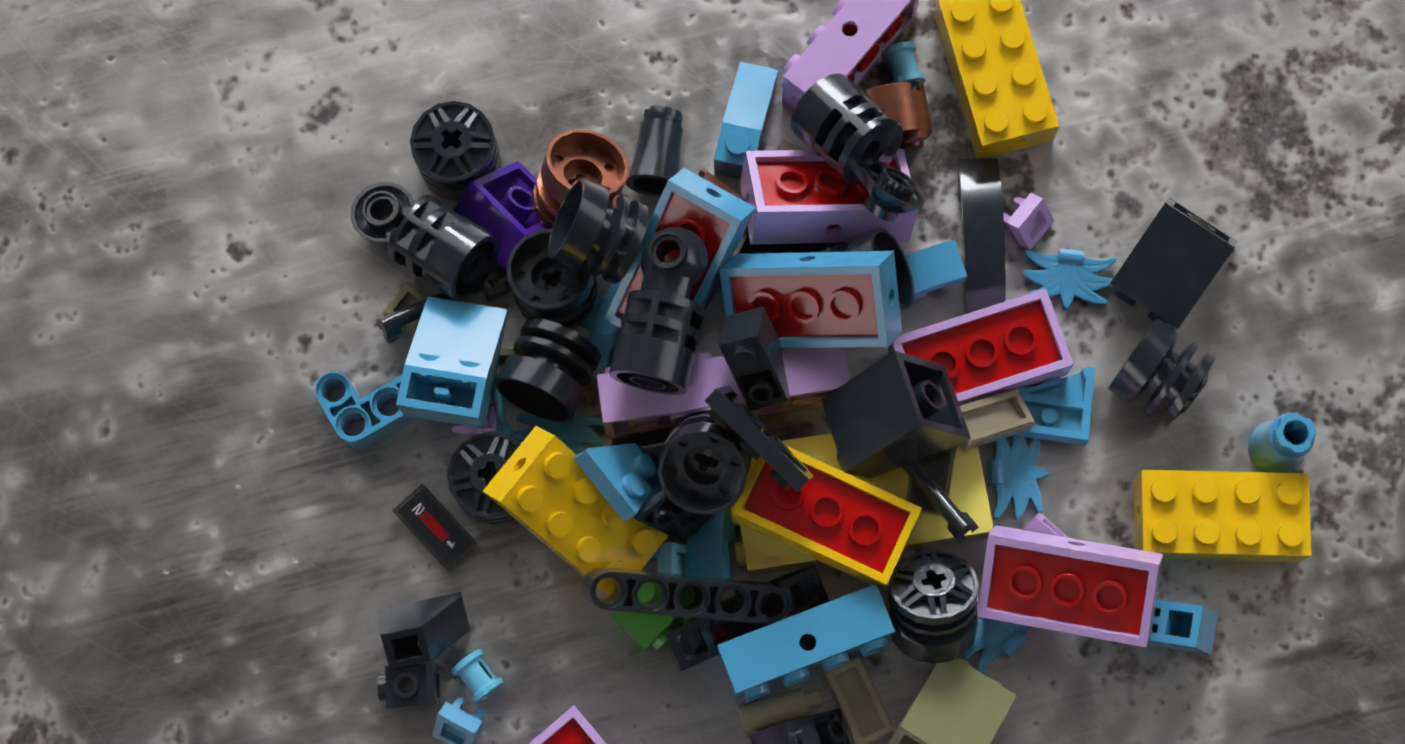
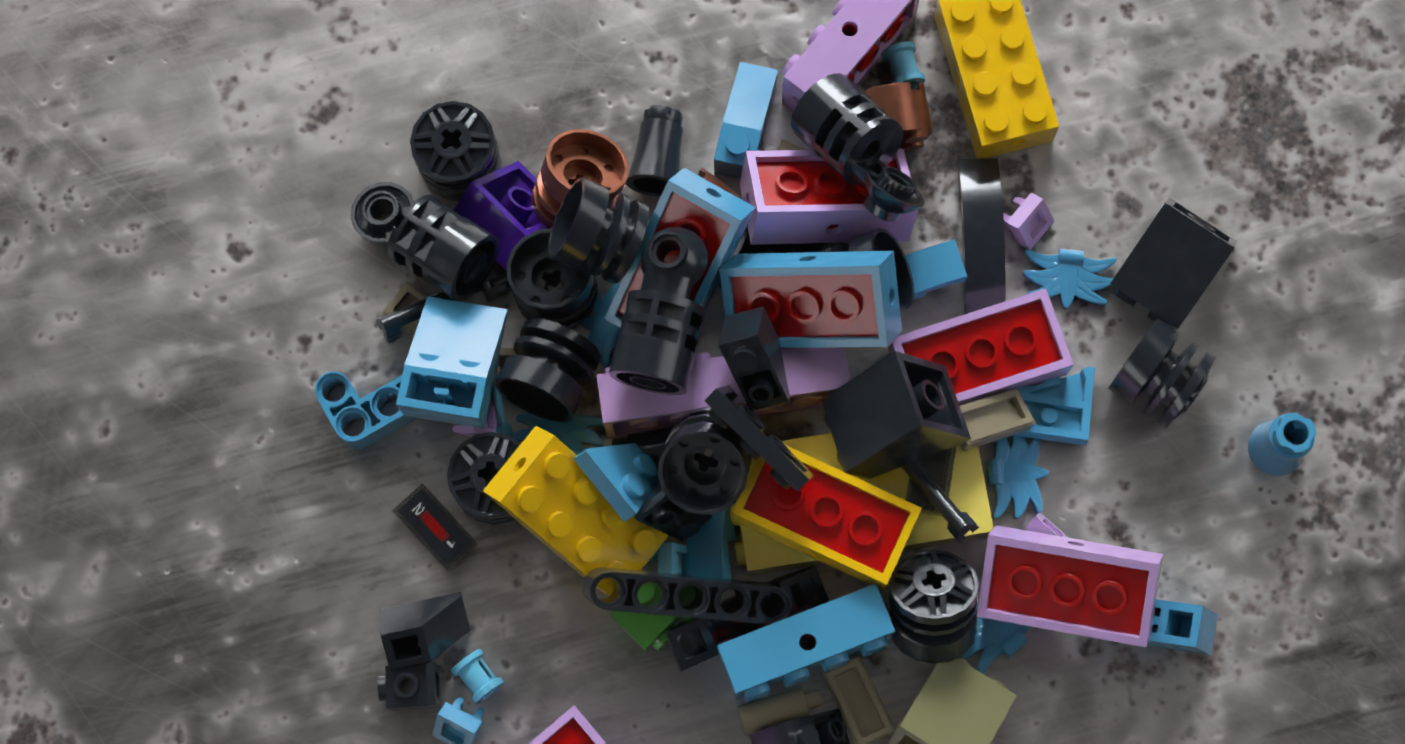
(1223, 515): yellow brick -> none

